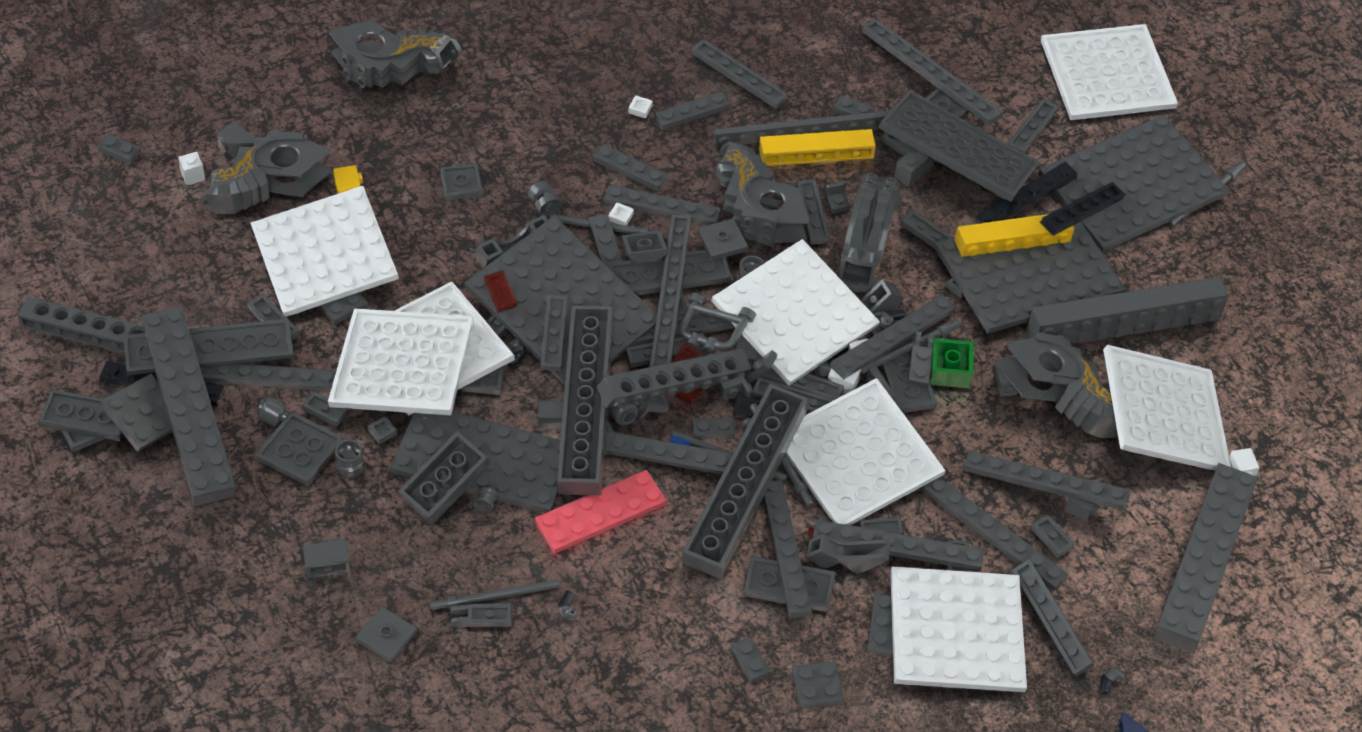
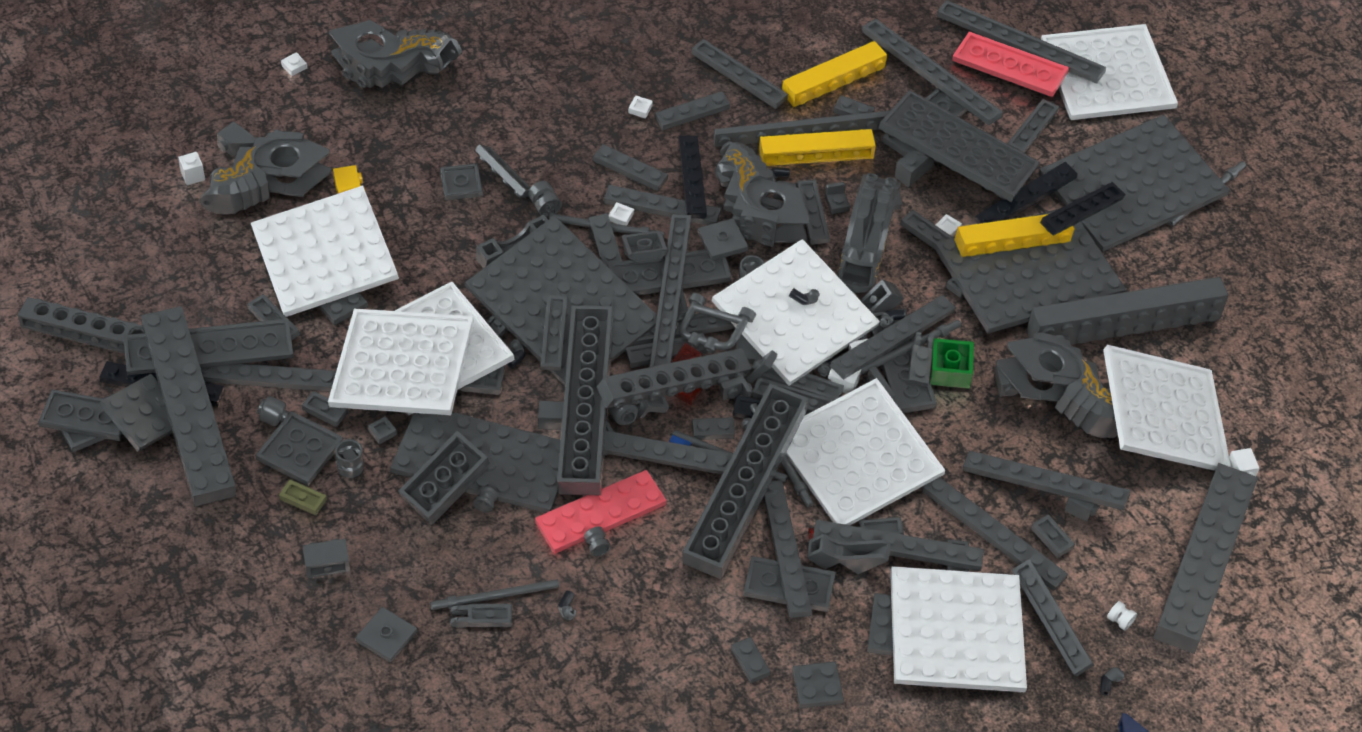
(119, 149): dark grey plate -> none
(293, 64): none -> white plate
(302, 497): none -> olive plate
(500, 291): clear red plate -> none
(501, 168): none -> dark grey plate
(596, 539): none -> dark grey wheel
(692, 176): none -> black plate
(780, 172): none -> black arm
(805, 299): none -> arm
(834, 73): none -> yellow brick
(949, 225): none -> white plate
(1010, 64): none -> coral plate
(1012, 37): none -> dark grey plate
(1122, 615): none -> white wheel

